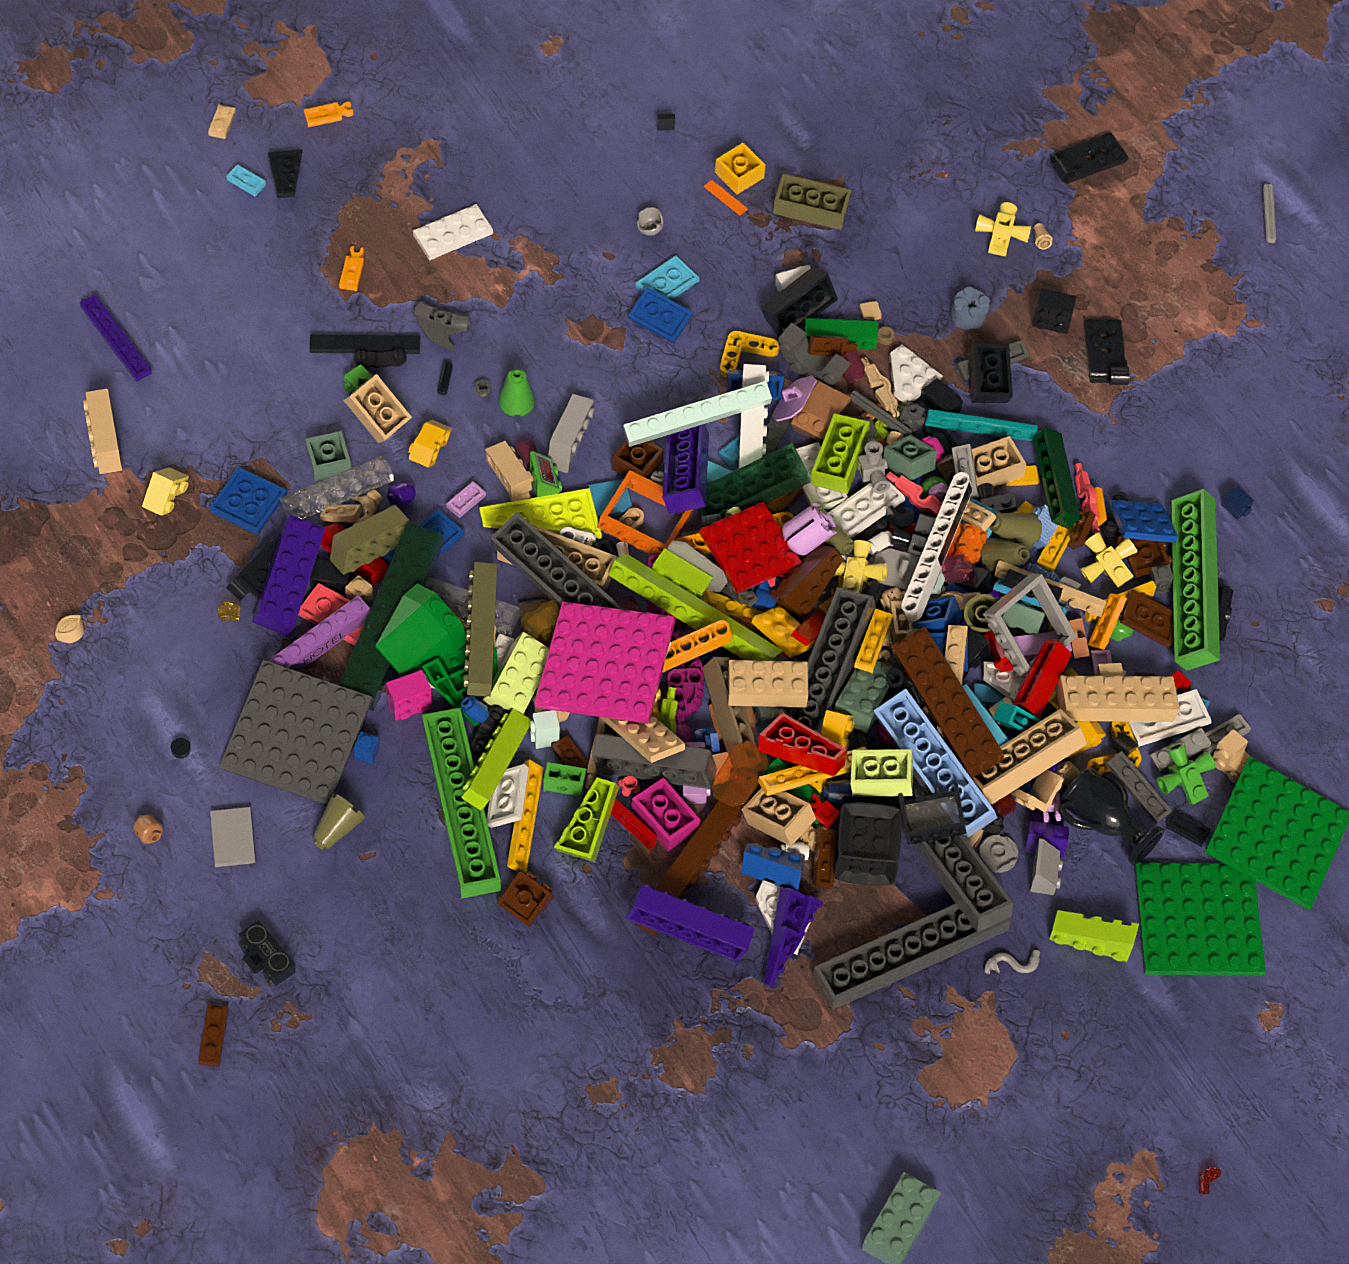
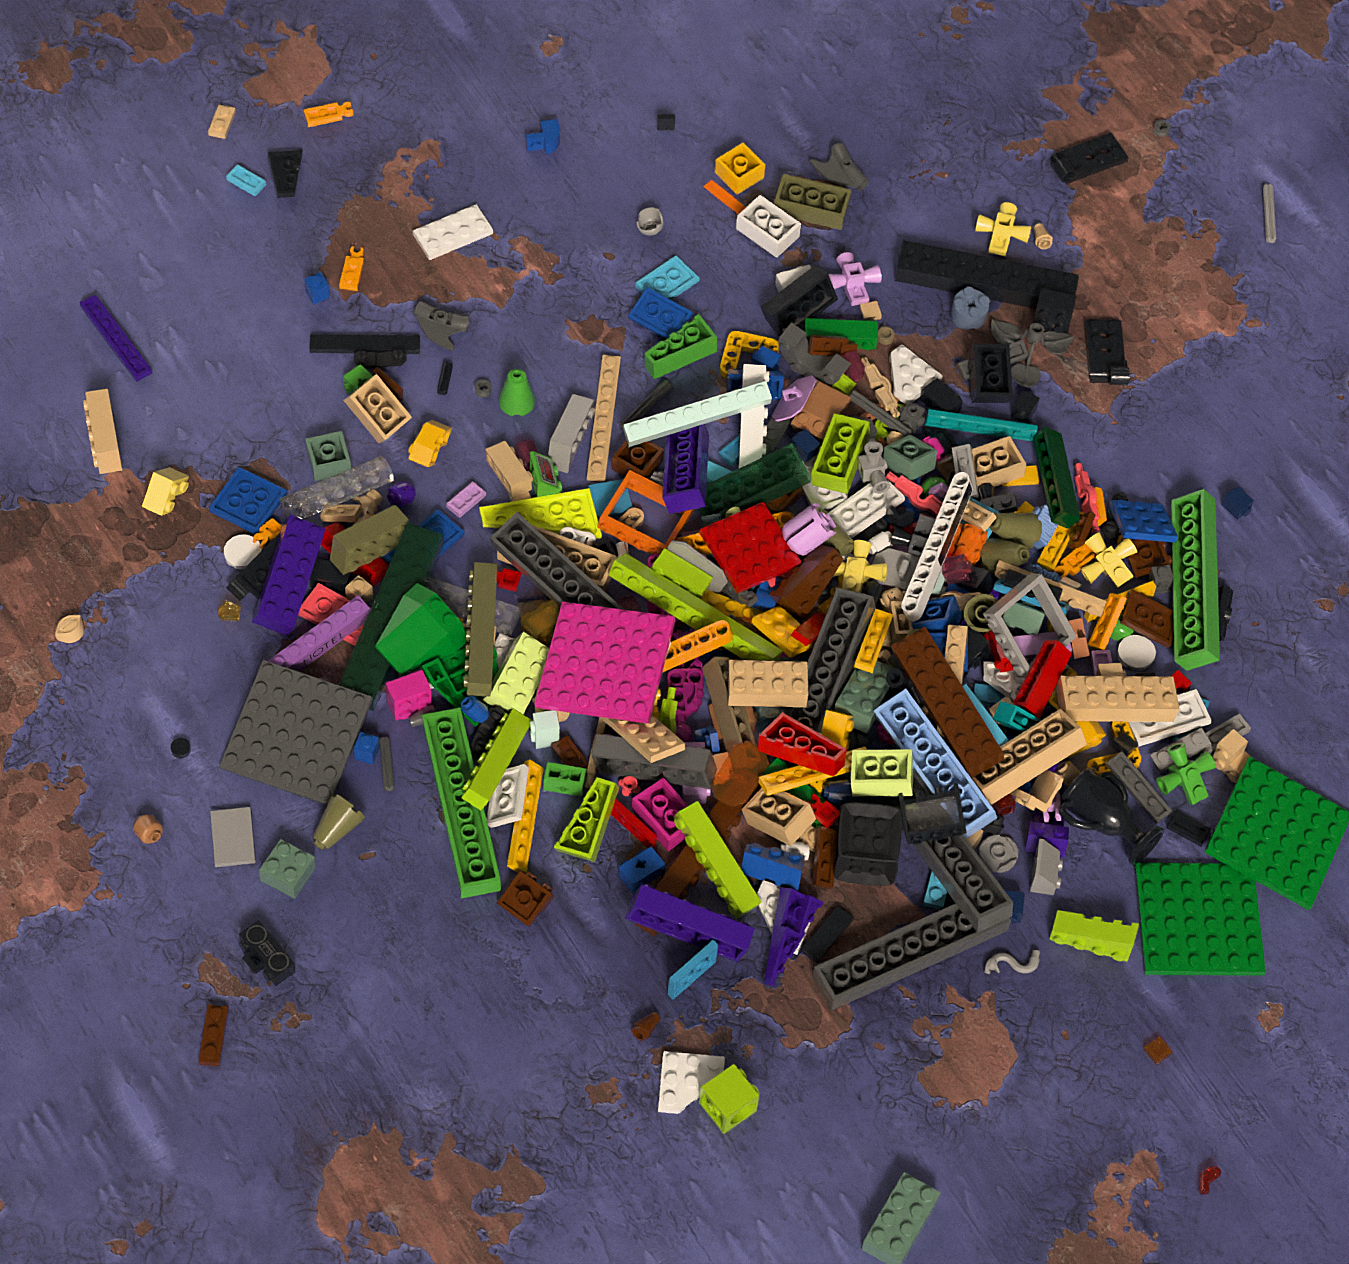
(241, 551): none -> white tile
(267, 532): none -> light orange plate
(287, 868): none -> sand green brick
(316, 288): none -> blue brick
(386, 762): none -> dark grey axle
(393, 386): none -> reddish brown plate
(416, 719): none -> dark grey cone
(508, 579): none -> red plate
(547, 138): none -> blue brick
(603, 418): none -> tan plate
(641, 869): none -> blue brick
(643, 1028): none -> reddish brown cone
(647, 404): none -> dark grey axle
(681, 348): none -> bright green wedge
(683, 1077): none -> white plate
(692, 970): none -> dark azure tile
(717, 860): none -> lime brick
(729, 1098): none -> lime brick
(766, 357): none -> blue brick
(768, 226): none -> white brick
(805, 445): none -> dark blue brick
(827, 934): none -> black tile
(841, 169): none -> dark grey pin
(844, 385): none -> lime plate
(854, 277): none -> lavender brick
(935, 893): none -> medium azure plate
(994, 277): none -> black brick
(1018, 903): none -> dark blue brick
(1025, 407): none -> black brick
(1054, 343): none -> dark grey plant
(1075, 561): none -> light orange plate
(1136, 652): none -> white tile
(1158, 1050): none -> clear orange tile
(1165, 131): none -> dark grey bush

